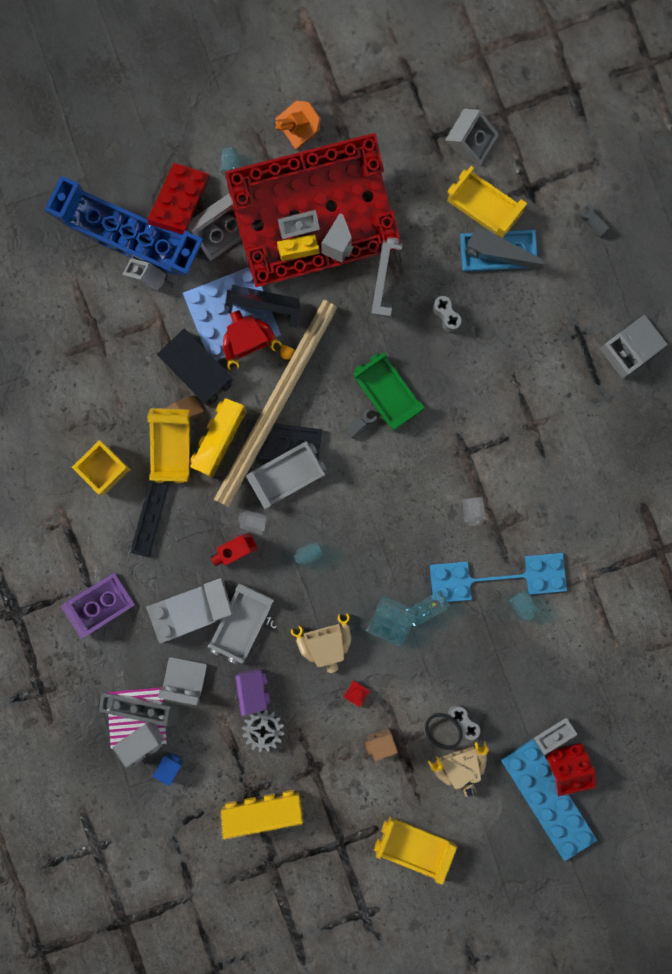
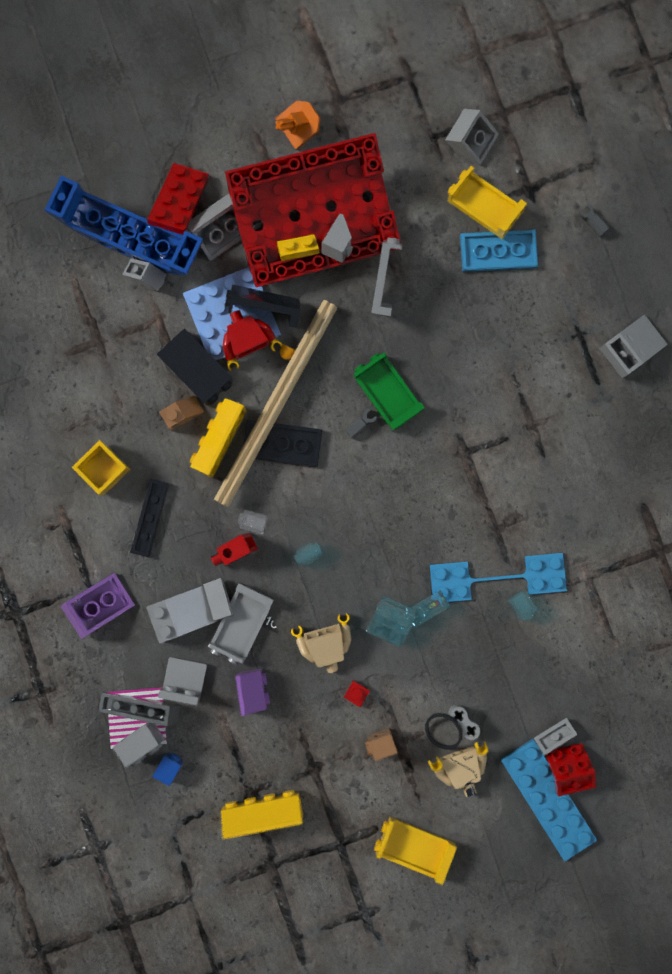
(169, 445): yellow panel -> none
(229, 159): clear light blue brick -> none
(271, 731): light grey gear -> none
(286, 474): light grey panel -> none
(298, 224): light grey plate -> none
(446, 314): light grey axle -> none
(473, 510): clear brick -> none
(494, 248): dark grey slope -> none

